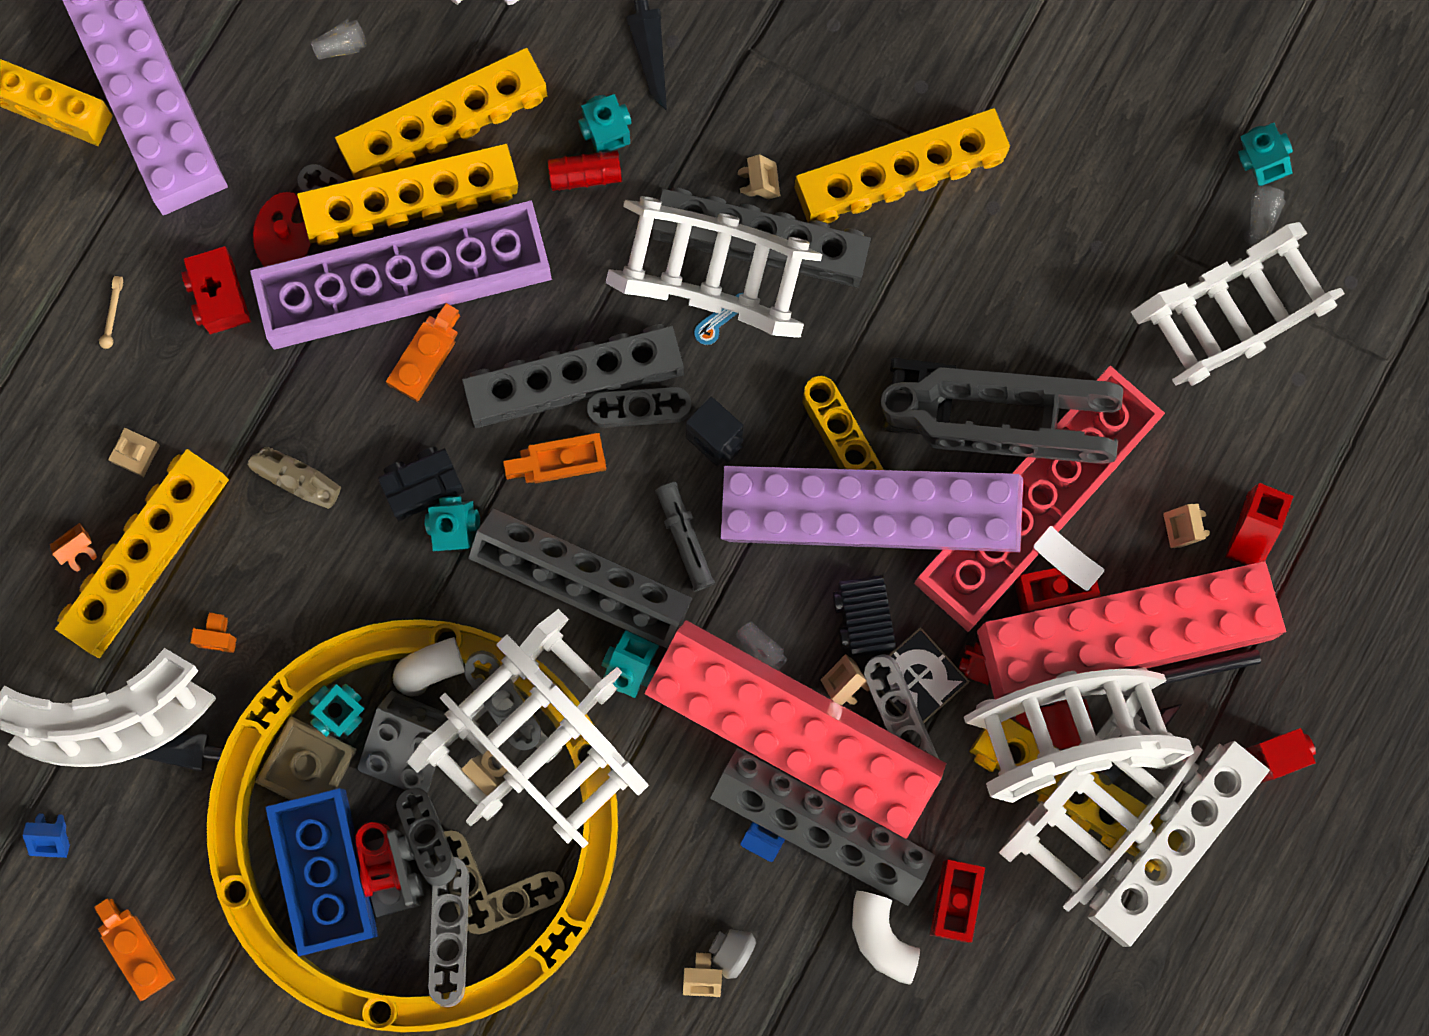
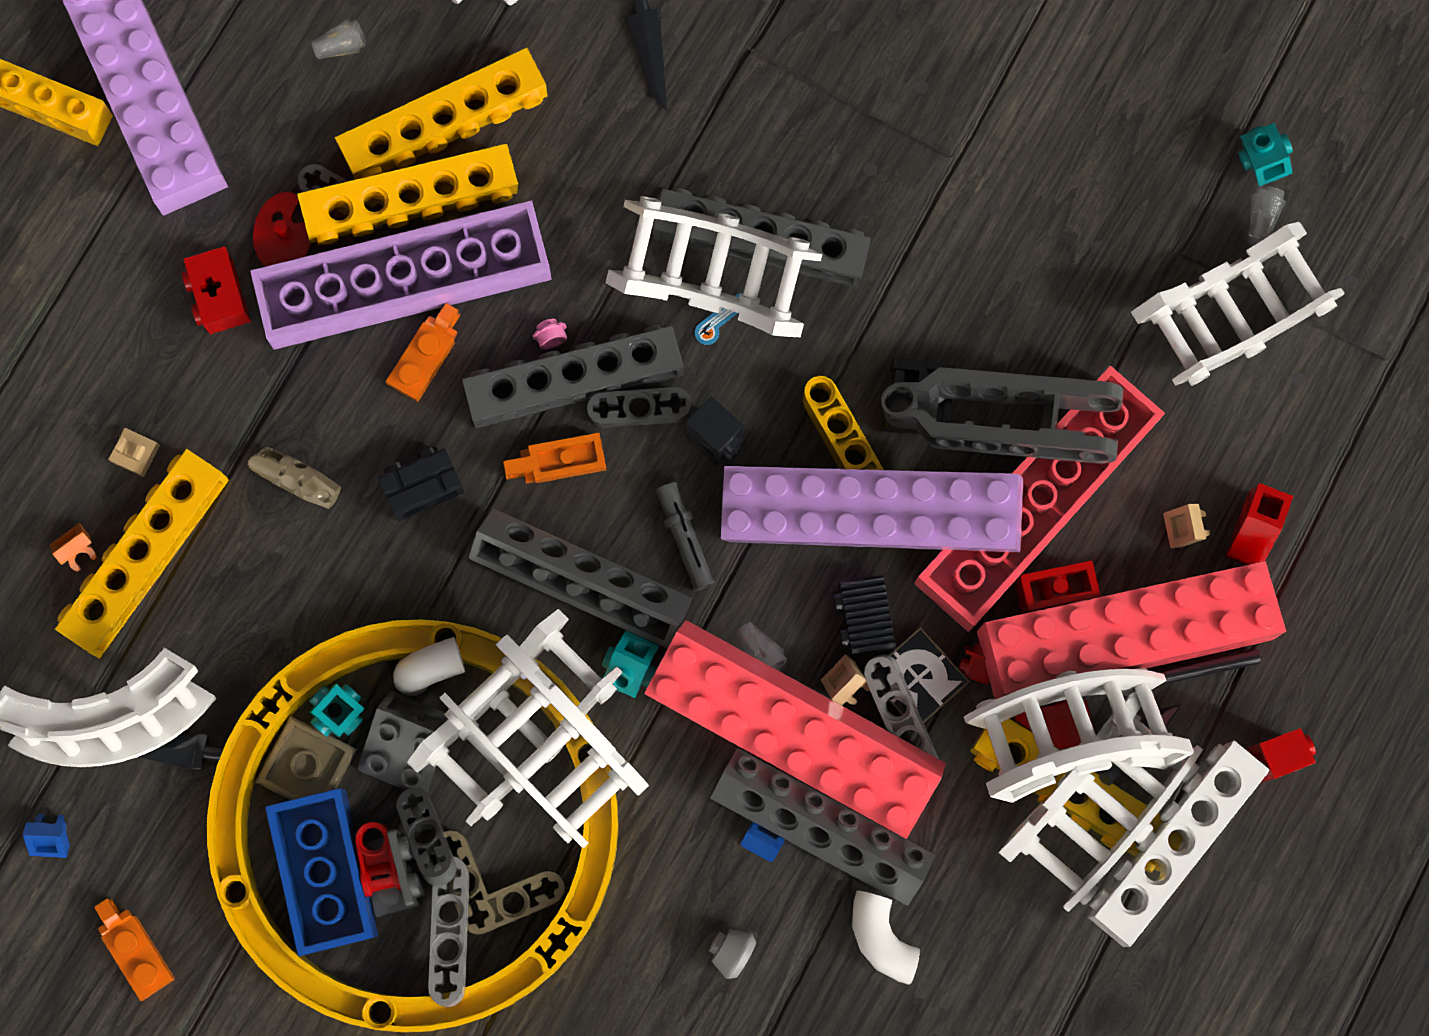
(106, 340): tan hinge -> none
(214, 635): orange tile -> none
(452, 524): teal brick -> none
(483, 773): tan tile -> none
(498, 715): dark grey beam -> none
(550, 334): none -> bright pink plate
(584, 170): red axle -> none
(605, 123): teal brick -> none
(702, 979): tan tile -> none
(762, 177): tan tile -> none
(957, 901): red brick -> none
(981, 130): yellow brick -> none
(1068, 559): white sticker -> none

